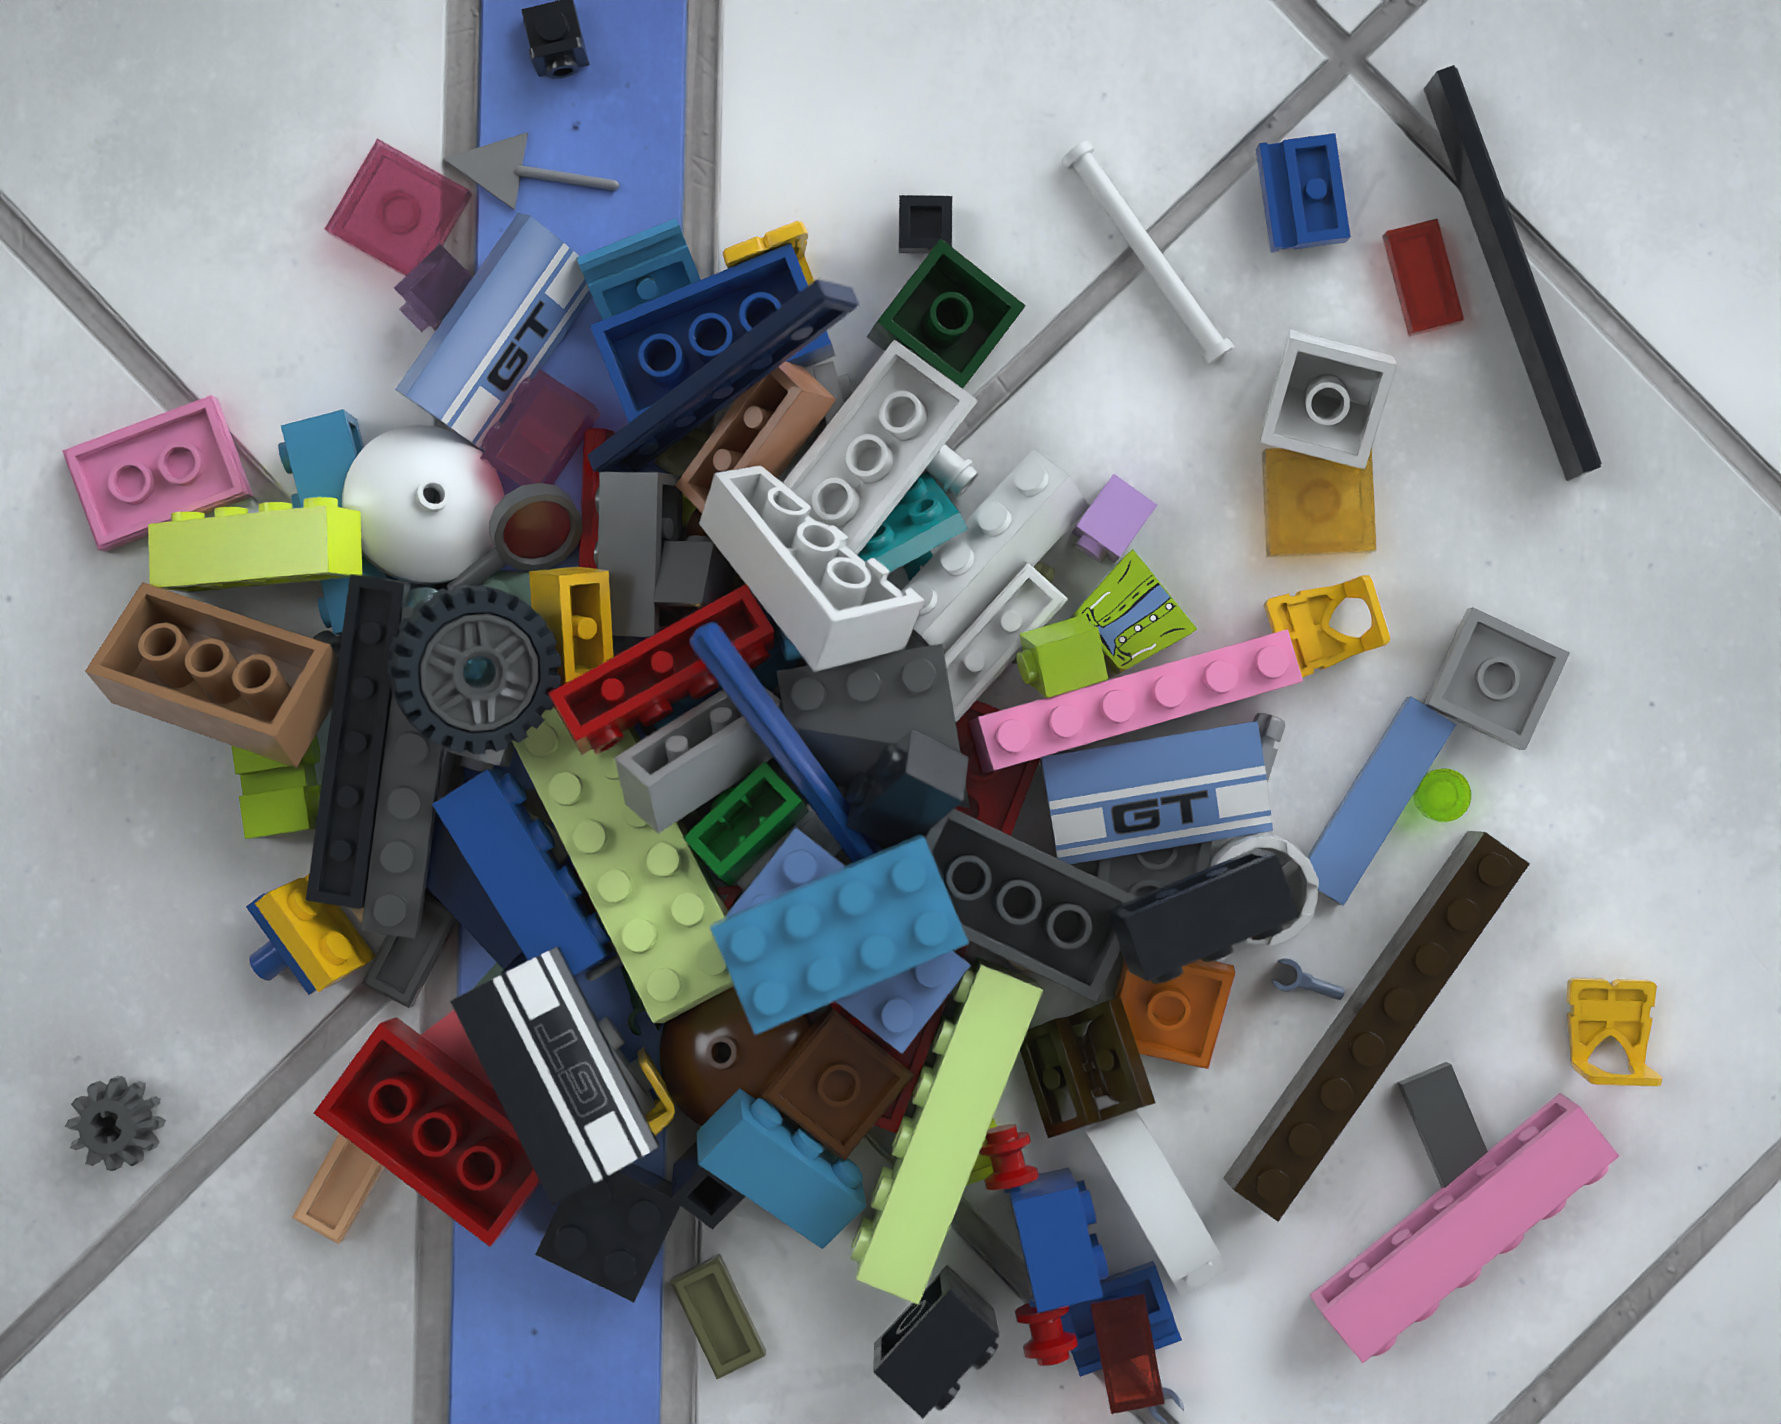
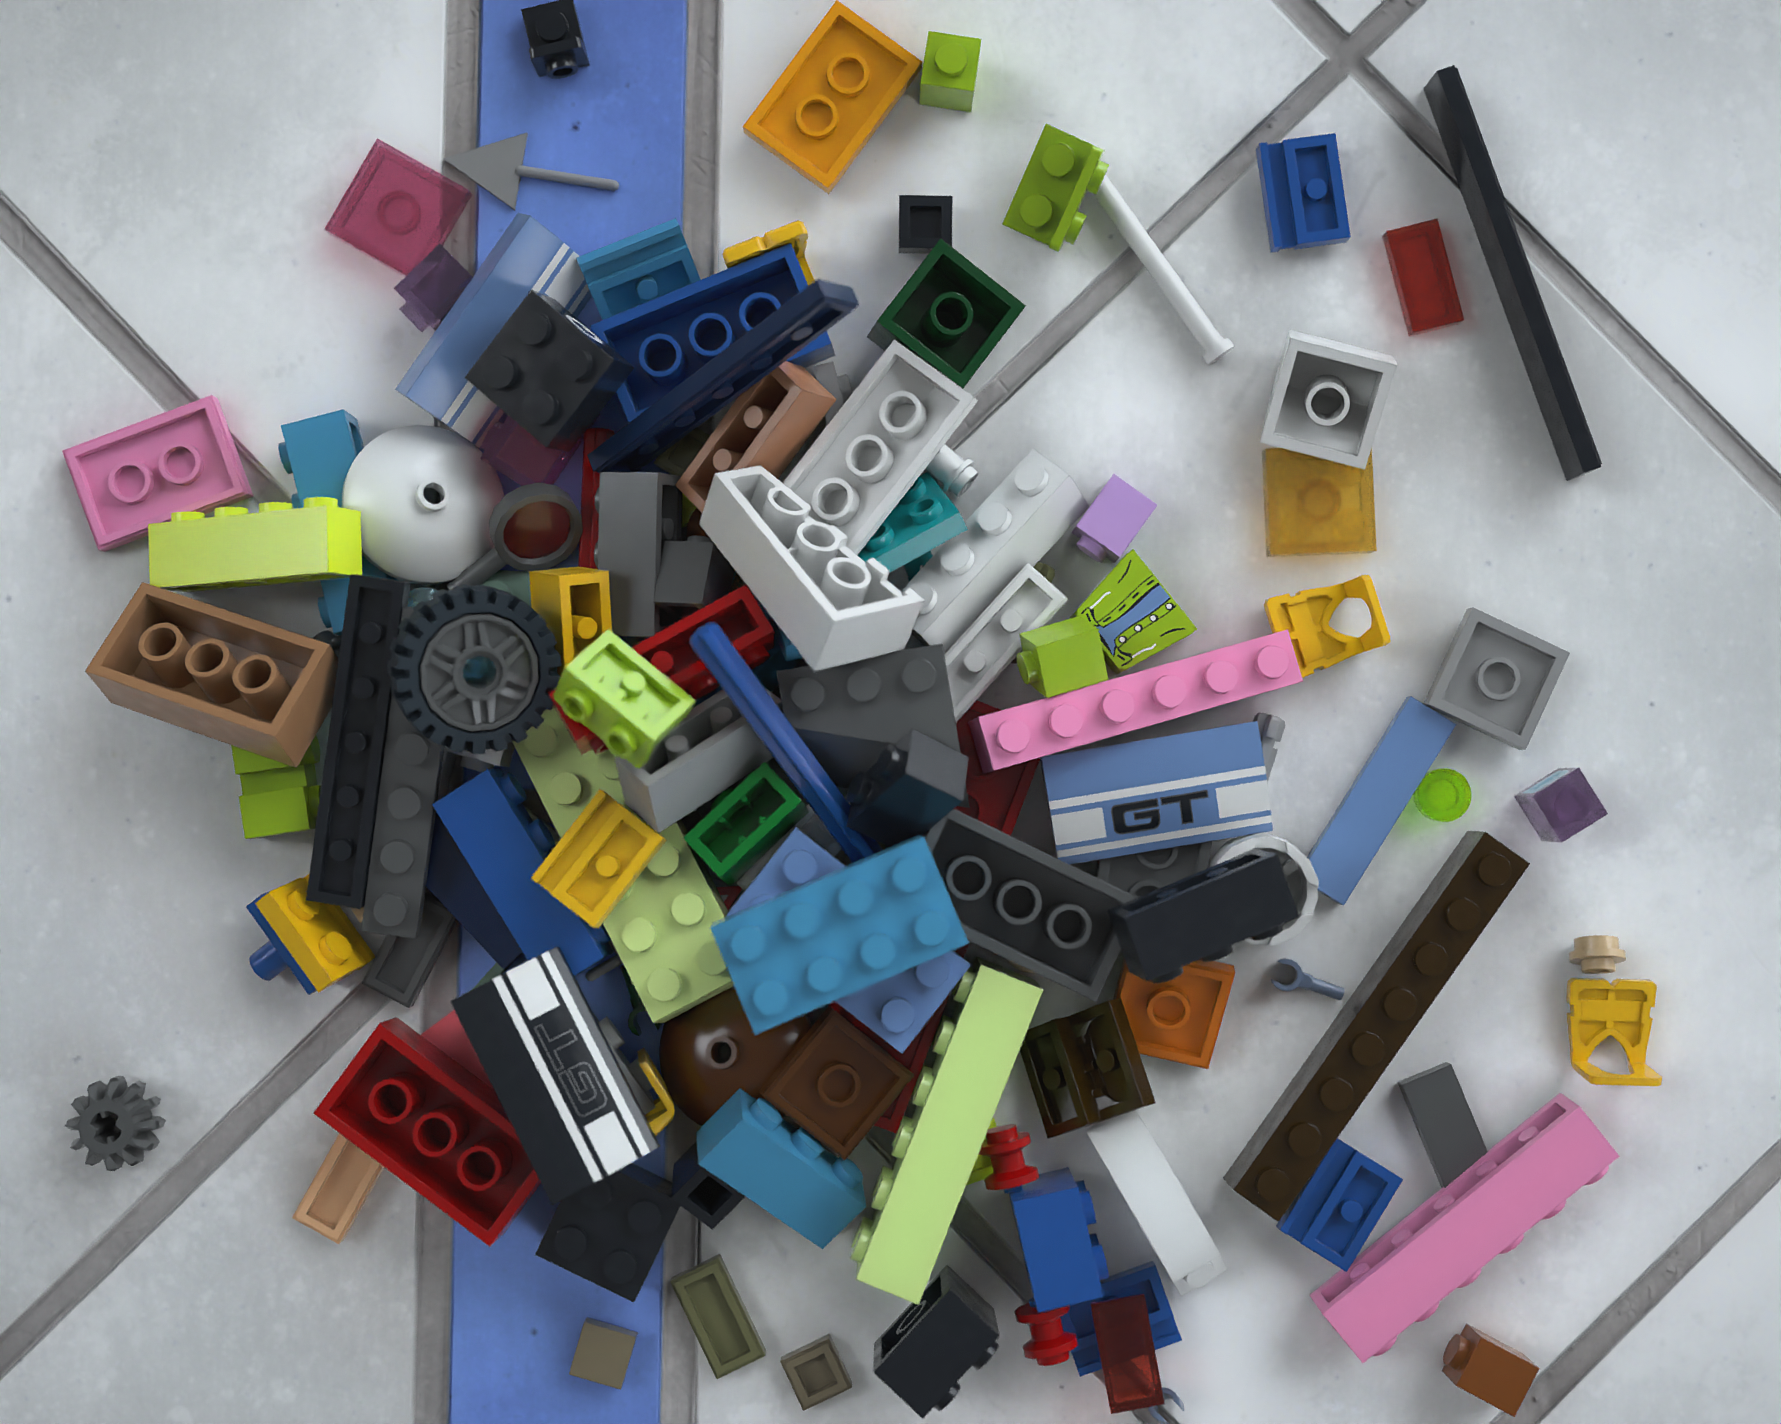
(549, 372): none -> black brick
(598, 859): none -> yellow plate
(603, 1353): none -> dark tan tile
(621, 698): none -> lime bracket
(816, 1372): none -> dark tan tile
(832, 97): none -> light orange plate
(949, 71): none -> lime brick
(1055, 187): none -> lime bracket
(1340, 1204): none -> blue plate
(1489, 1369): none -> dark orange brick
(1560, 804): none -> clear purple brick
(1597, 954): none -> tan plate

